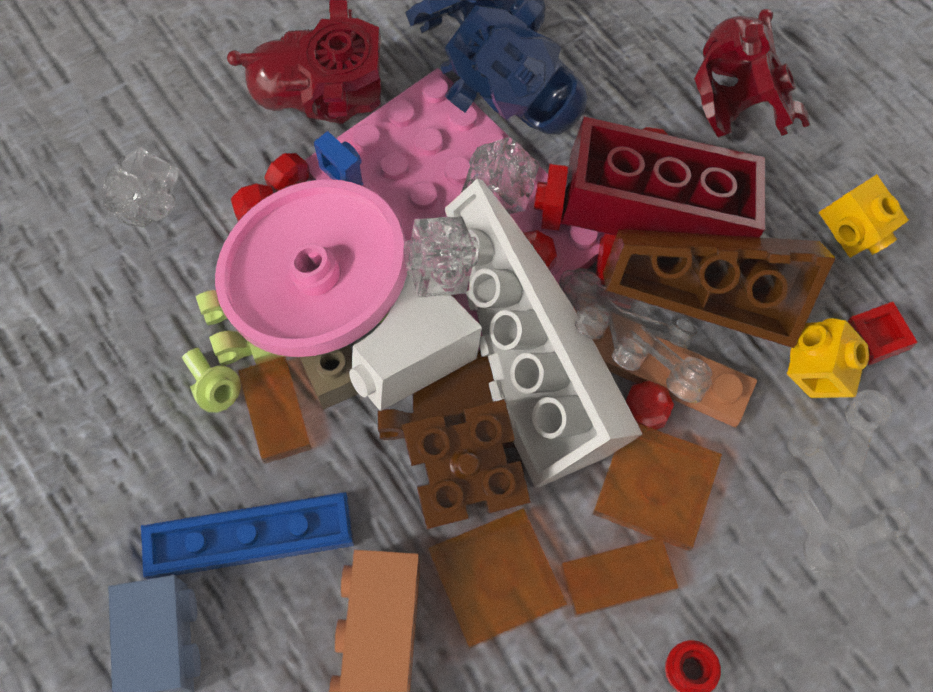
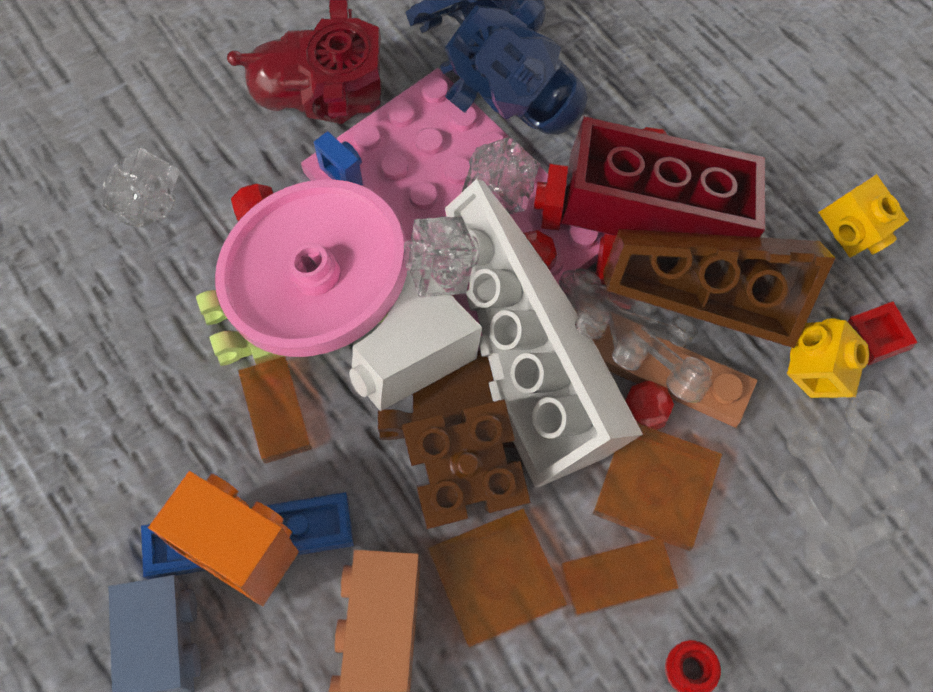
(212, 383): yellowish green plate -> none
(225, 536): none -> orange brick
(287, 171): red tile -> none
(333, 385): dark tan plate -> none
(746, 50): dark red helmet -> none

